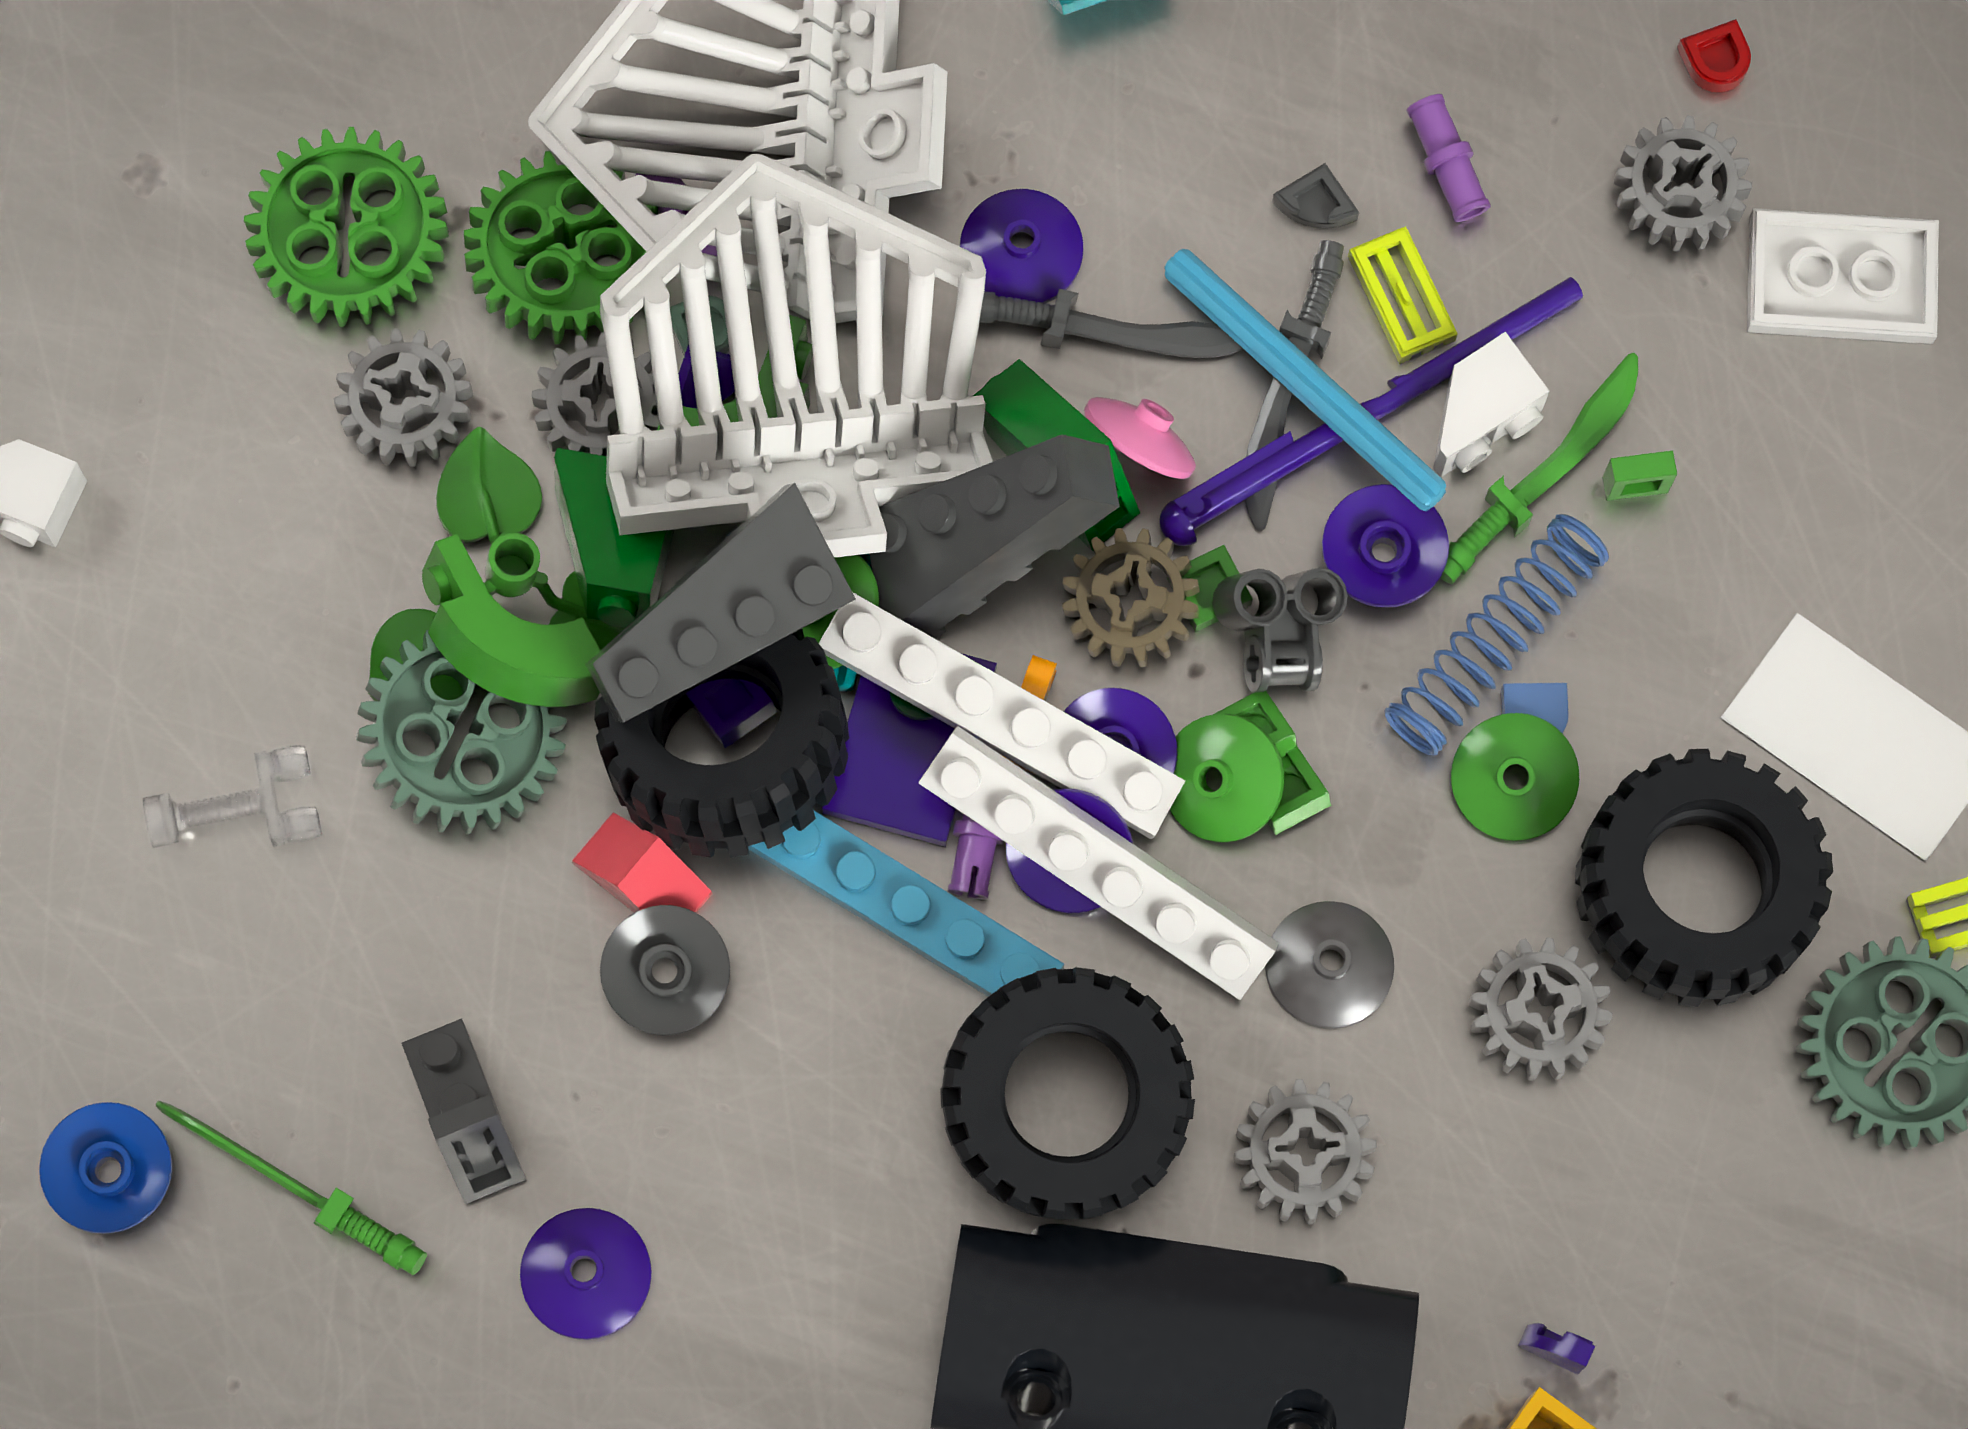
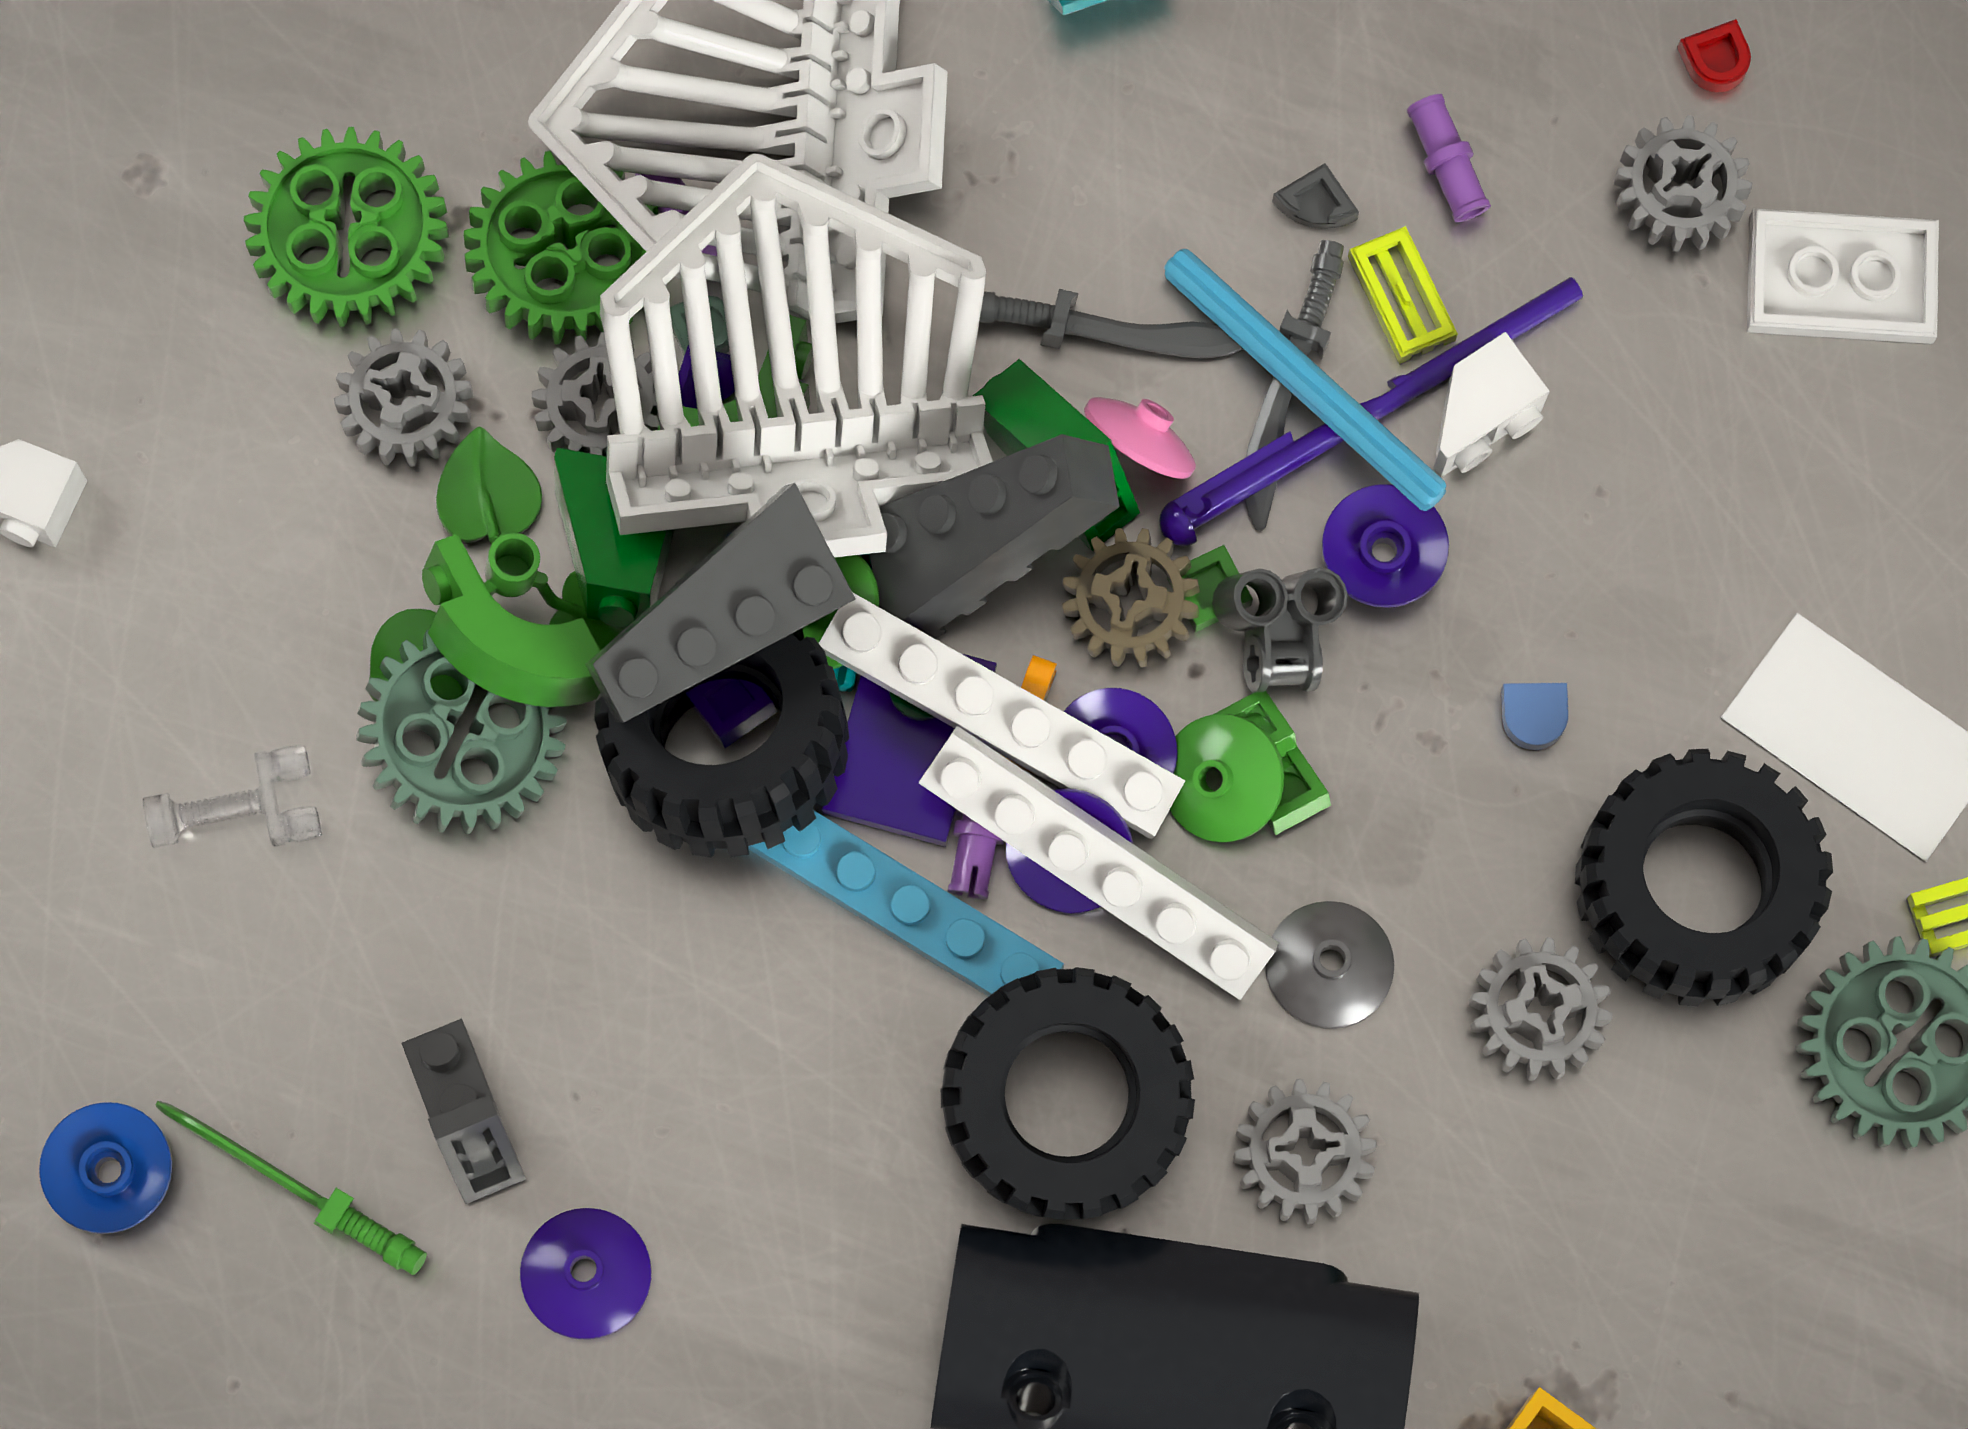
(639, 868): coral slope -> none
(700, 964): dark grey dish -> none
(1032, 271): dark purple dish -> none
(1480, 769): bright green dish -> none
(1510, 506): bright green sword -> none
(1566, 1351): dark purple tile -> none
(1570, 548): medium blue piece -> none
(1639, 475): bright green tile -> none

